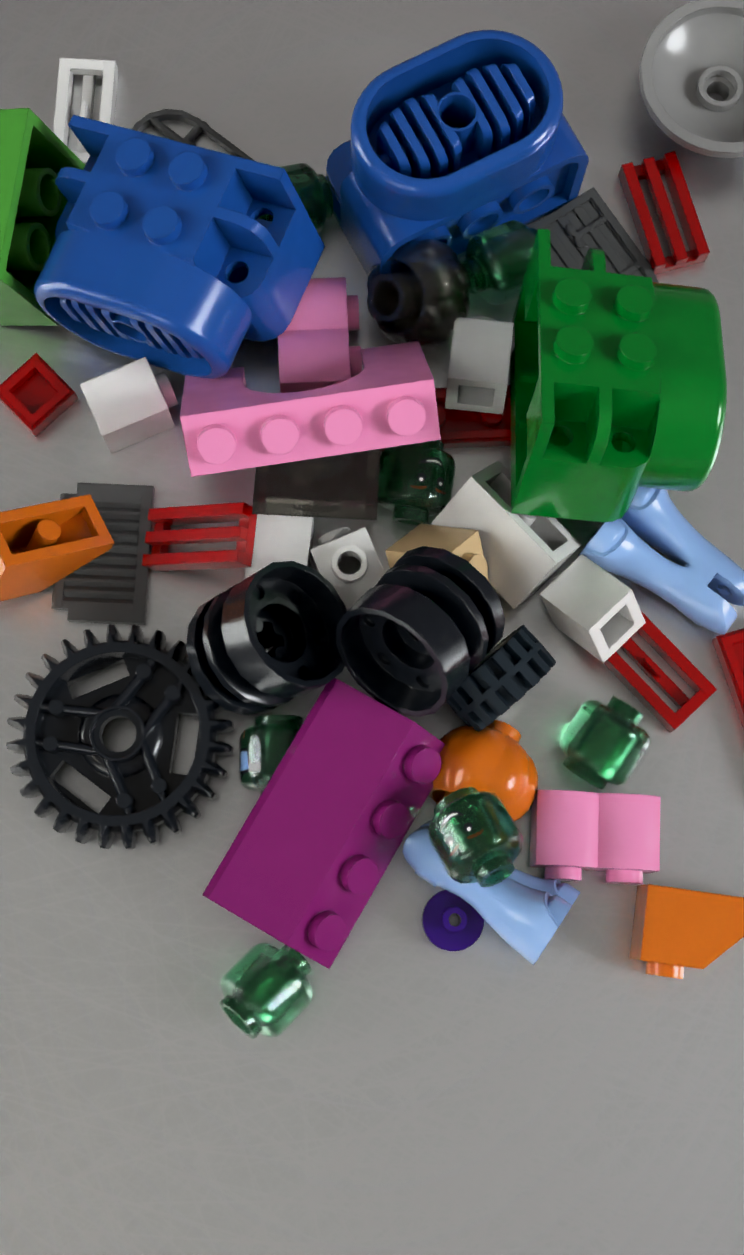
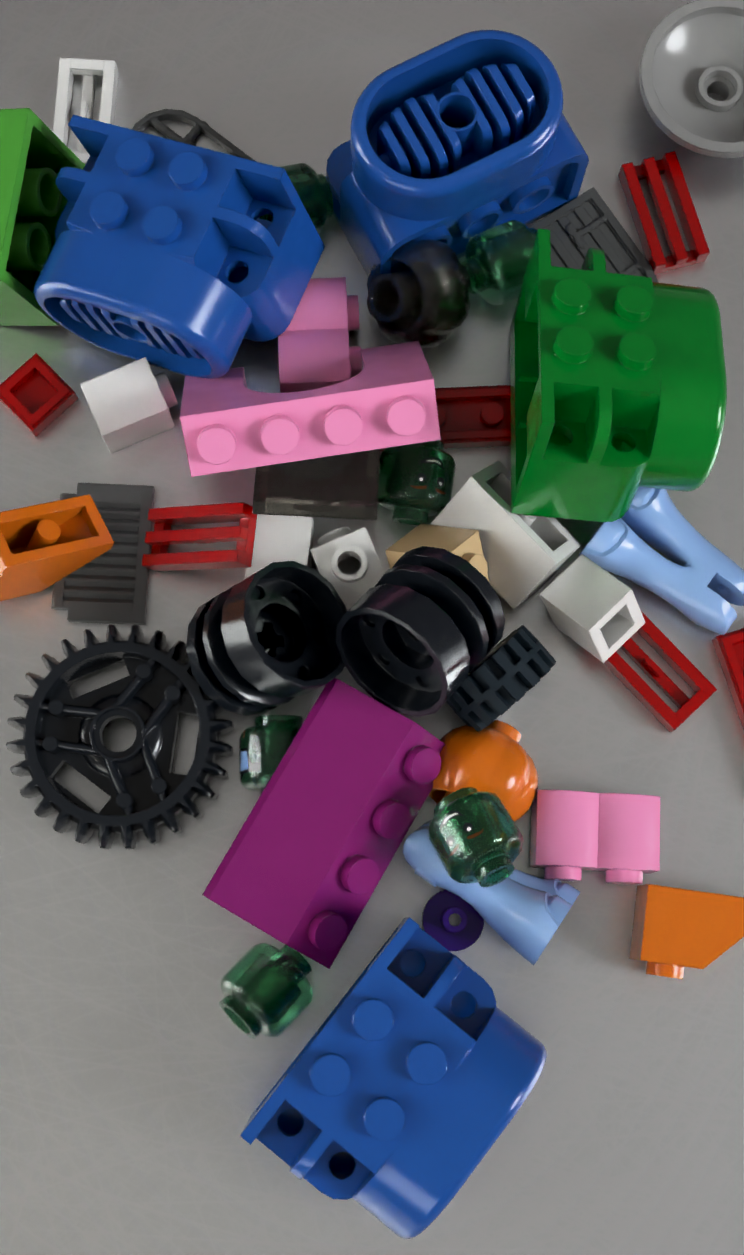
(401, 1085): none -> blue brick
(479, 365): white brick -> none
(605, 742): clear green head -> none

